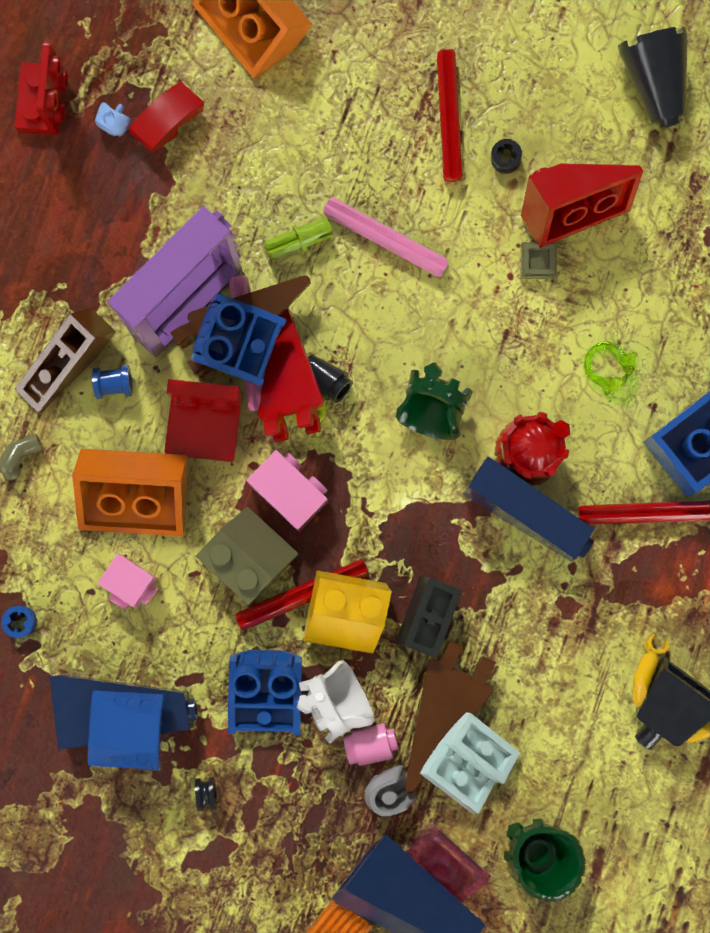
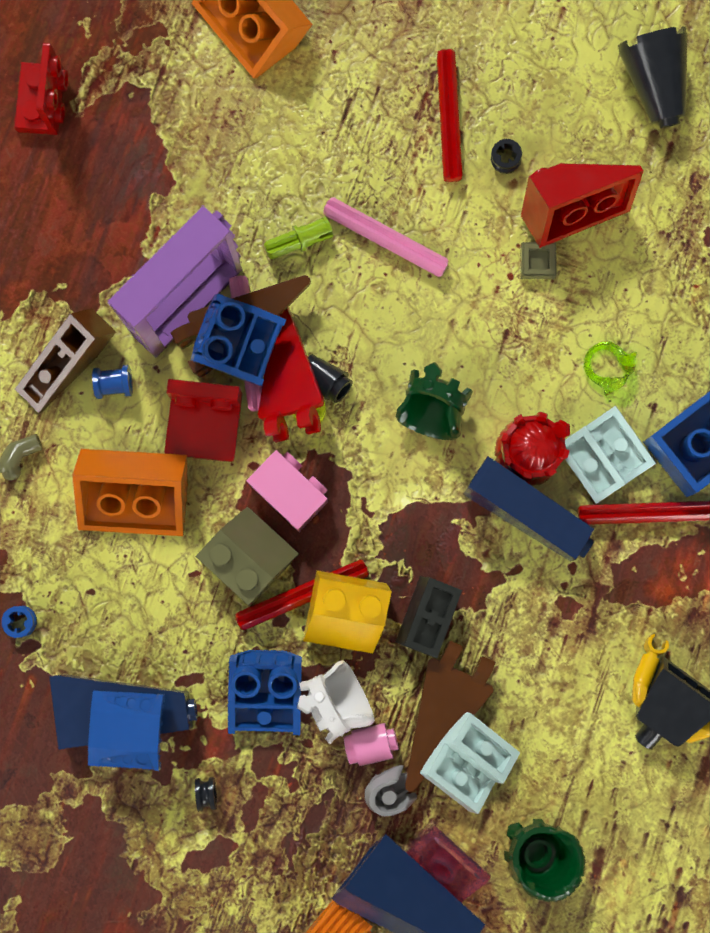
(112, 120): light blue piece -> none
(128, 583): bright pink brick -> none
(161, 119): red slope -> none
(607, 454): none -> light aqua slope

